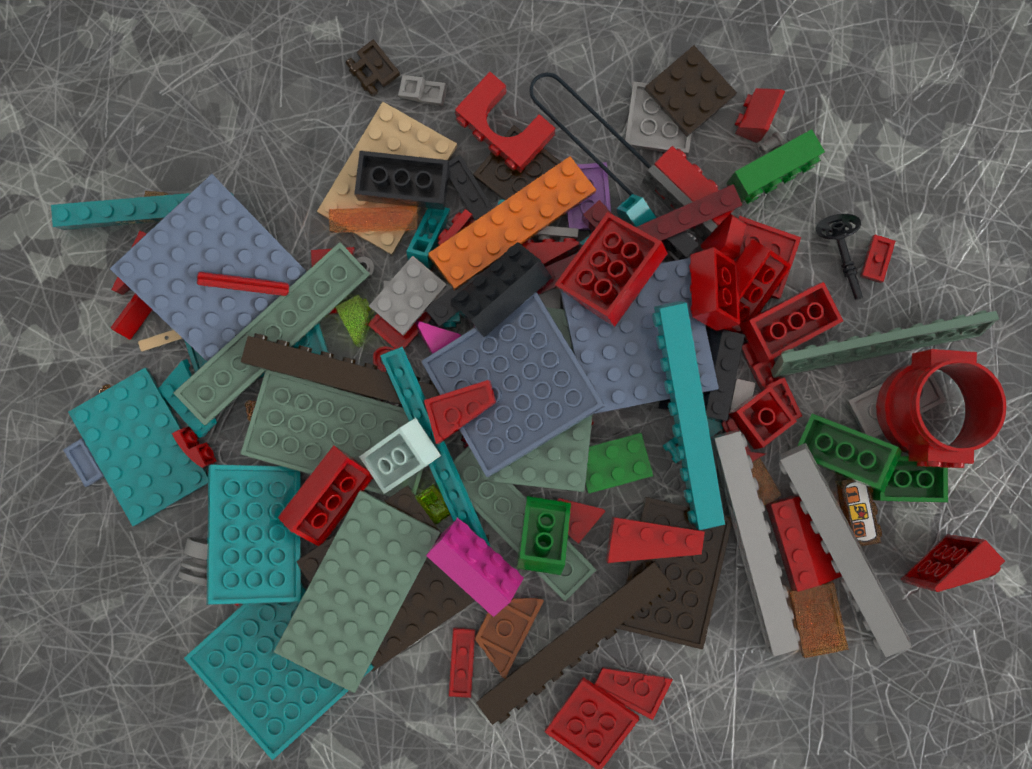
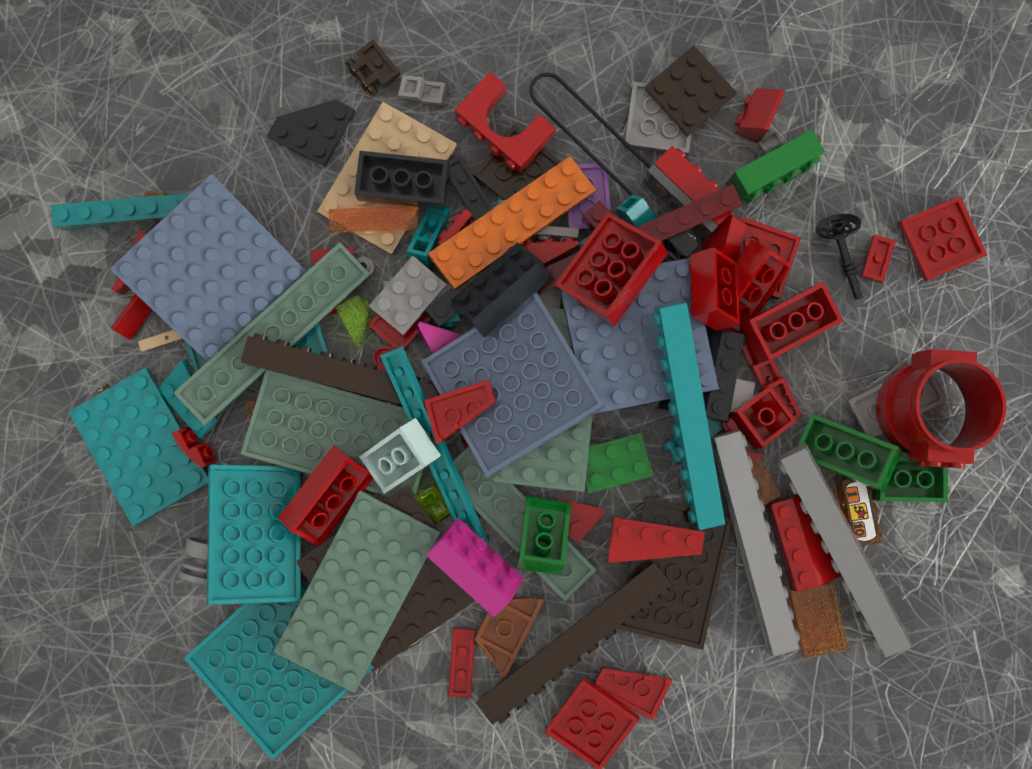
(83, 462): sand blue tile -> none
(242, 283): red axle -> none
(313, 130): none -> black plate
(883, 344): sand green plate -> none
(942, 238): none -> red plate
(954, 563): red slope -> none

